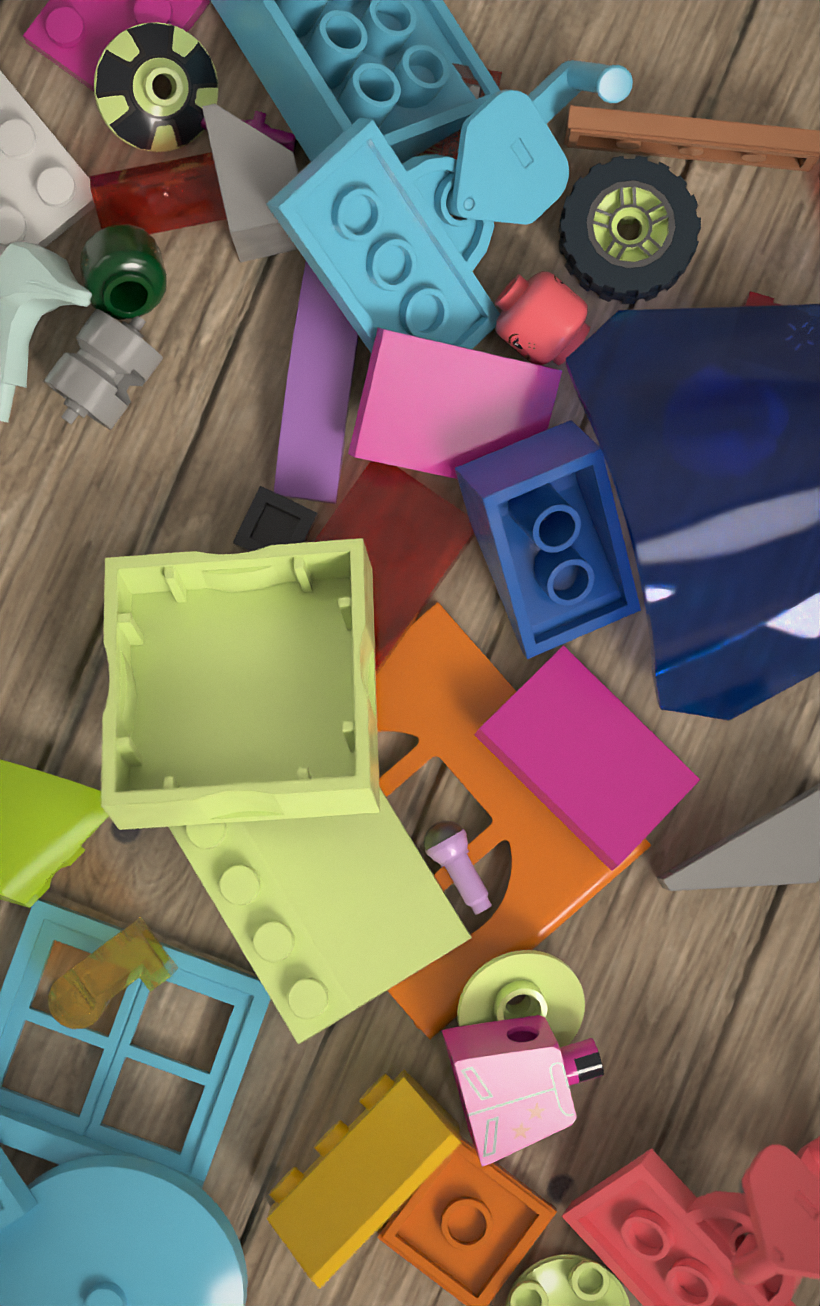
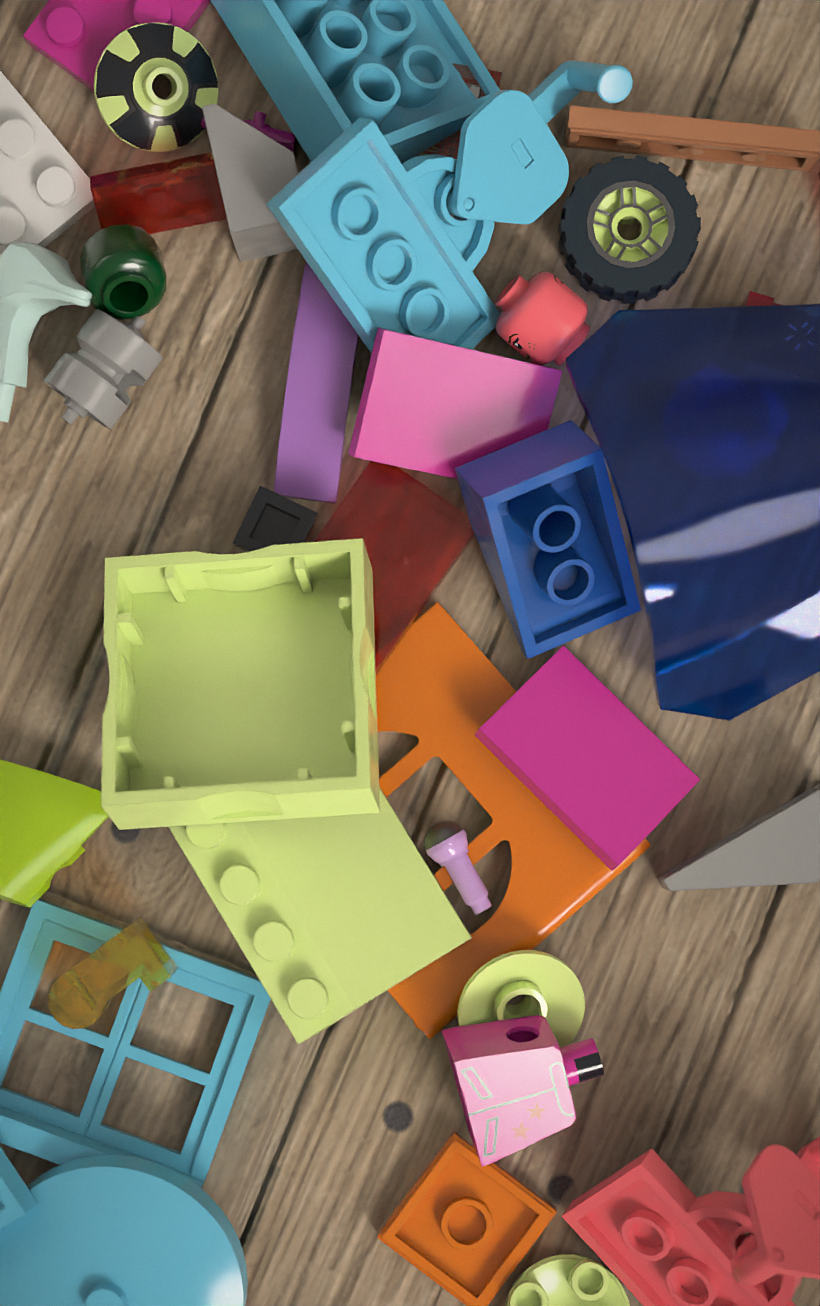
(361, 1174): yellow slope -> none

